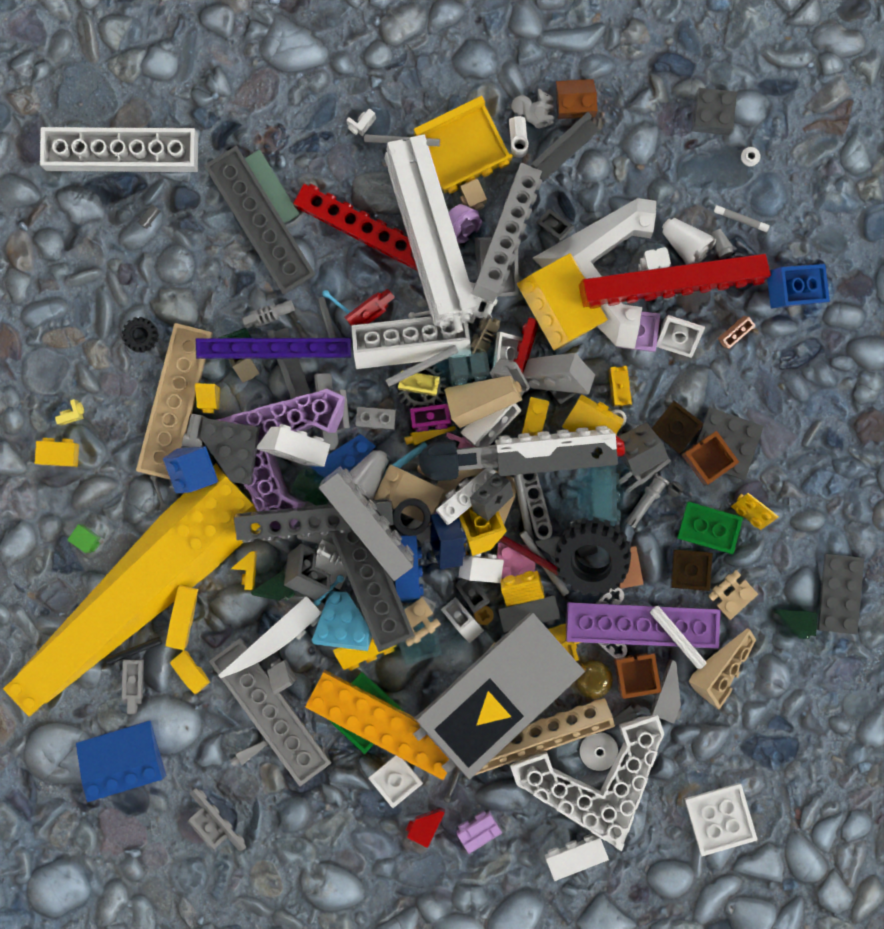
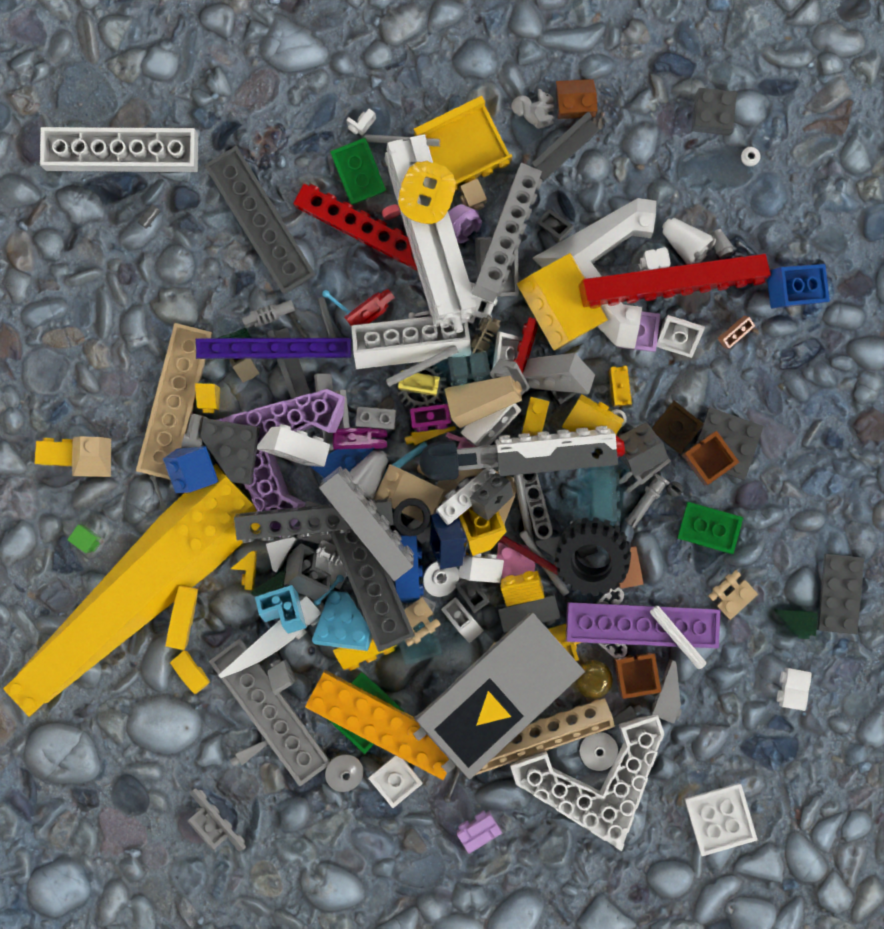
(69, 416): light yellow bracket -> none
(91, 456): none -> tan slope
(119, 761): blue slope -> none
(132, 684): light grey hinge -> none
(134, 650): black bar -> none
(151, 334): black tyre -> none
(272, 186): sand green tile -> none
(279, 551): none -> white slope
(284, 605): none -> medium azure brick
(308, 485): brick -> none
(338, 767): none -> light grey dish
(358, 171): none -> green plate
(359, 438): none -> magenta hinge
(391, 212): none -> coral tile
(424, 826): red slope -> none
(440, 196): none -> yellow piece
(444, 584): none -> white dish
(485, 612): pearl gold wheel -> none
(518, 136): white piece -> none
(576, 856): white brick -> none
(691, 570): dark brown plate -> none
(716, 676): tan wedge -> none
(741, 218): light grey bar -> none
(754, 511): yellow hinge -> none
(794, 689): none -> white brick

